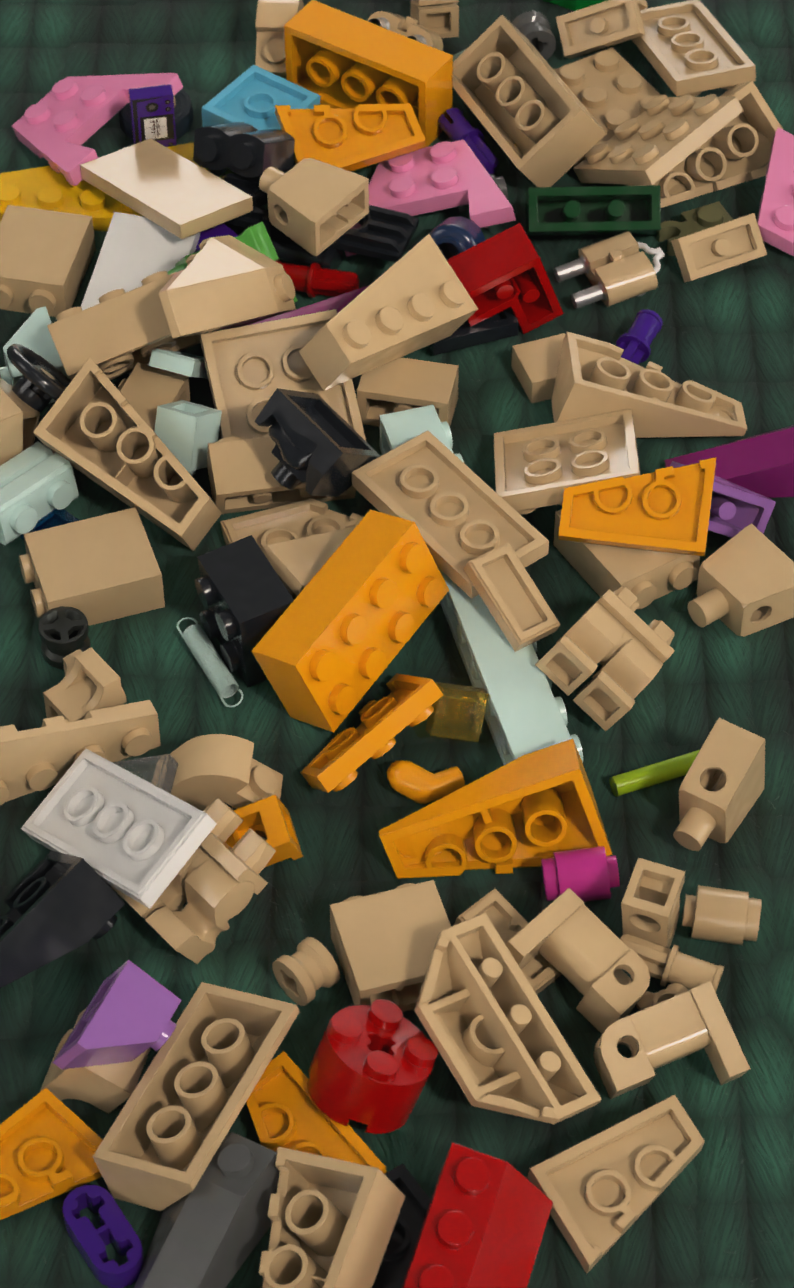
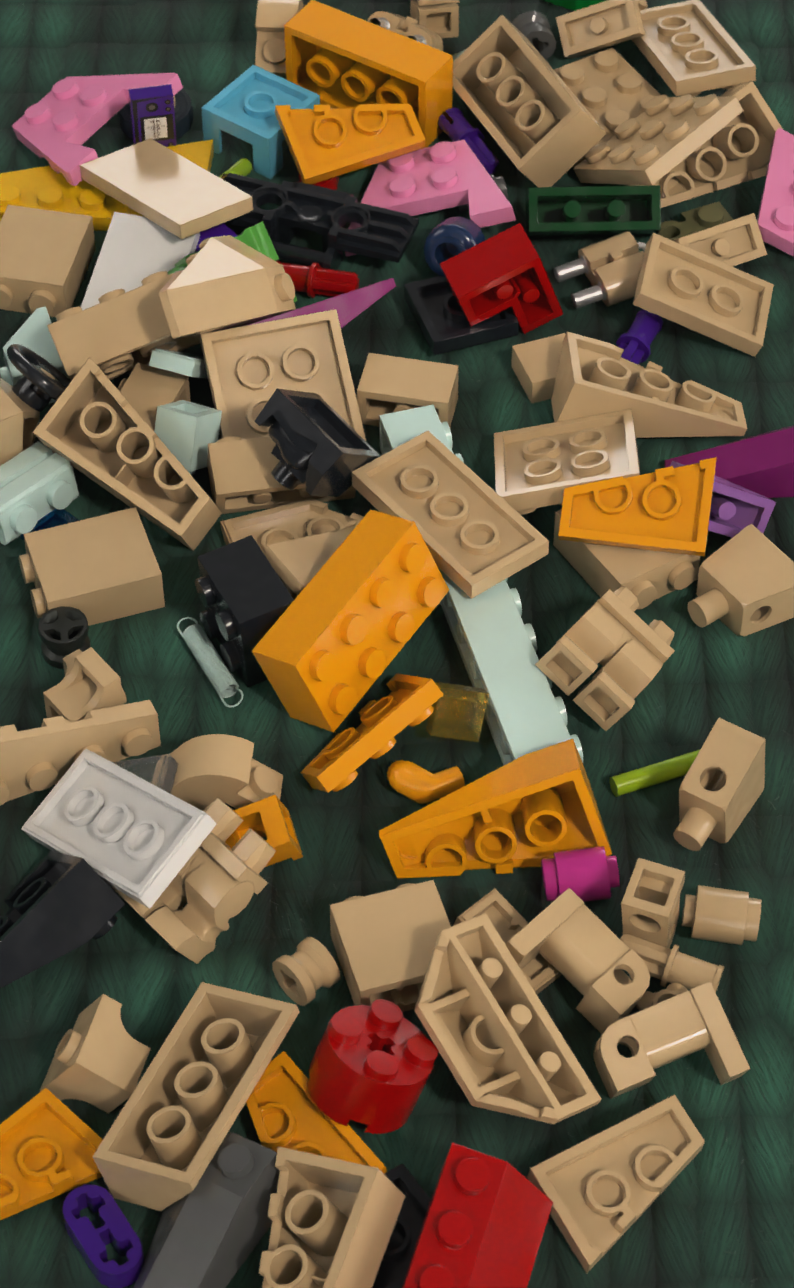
(121, 1021): medium lavender slope -> none
(243, 149): black brick -> none
(315, 202): tan torso -> none
(396, 315): tan wedge -> none
(511, 596): tan tile -> none
(703, 294): none -> tan plate

